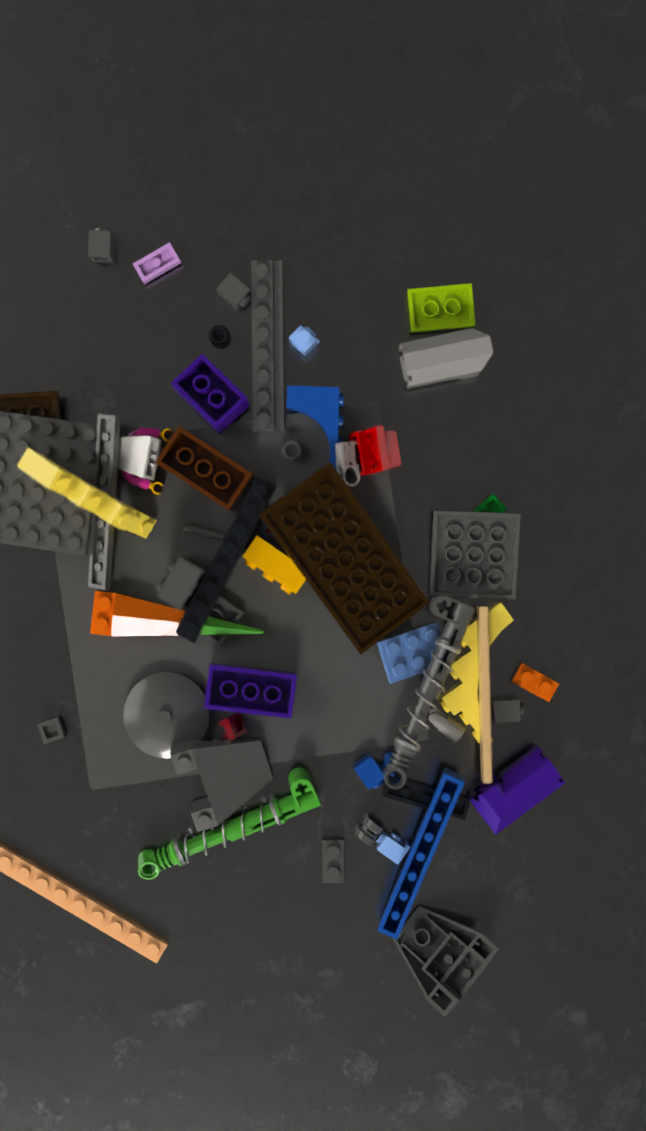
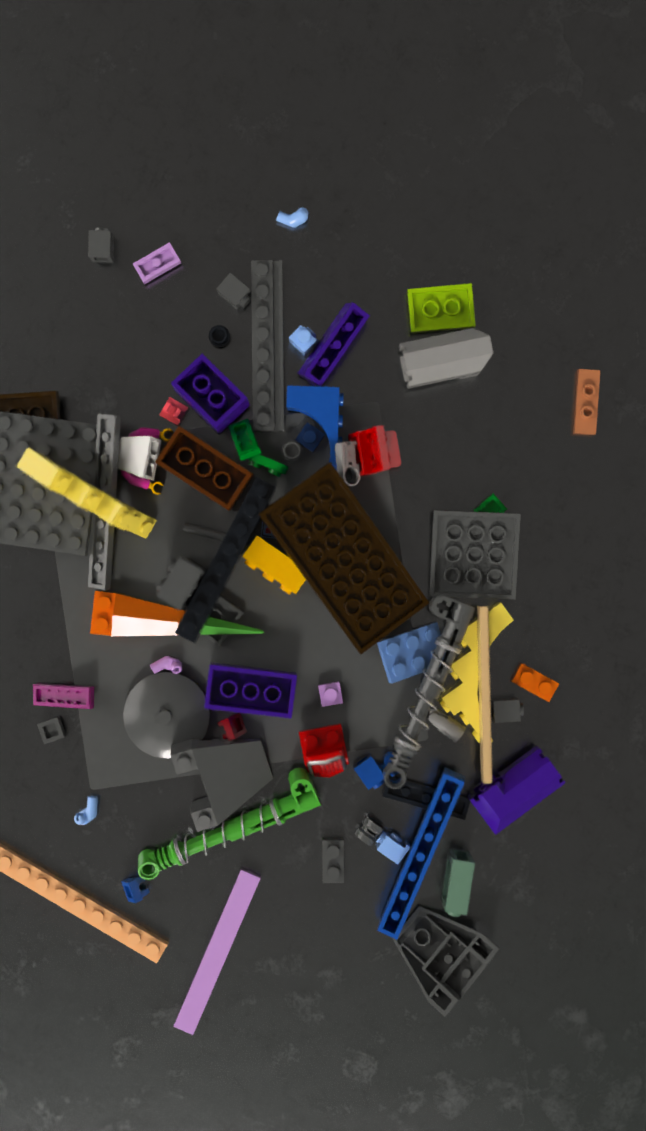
(63, 695): none -> magenta plate
(88, 813): none -> light blue arm
(132, 889): none -> blue tile
(168, 663): none -> lavender arm
(174, 411): none -> coral tile
(217, 951): none -> lavender tile
(244, 439): none -> green plate
(275, 467): none -> green plate
(295, 219): none -> light blue arm
(310, 437): none -> dark blue plate
(324, 750): none -> red piece
(330, 694): none -> lavender plate
(333, 344): none -> dark purple brick
(457, 882): none -> sand green window
(586, 402): none -> nougat plate

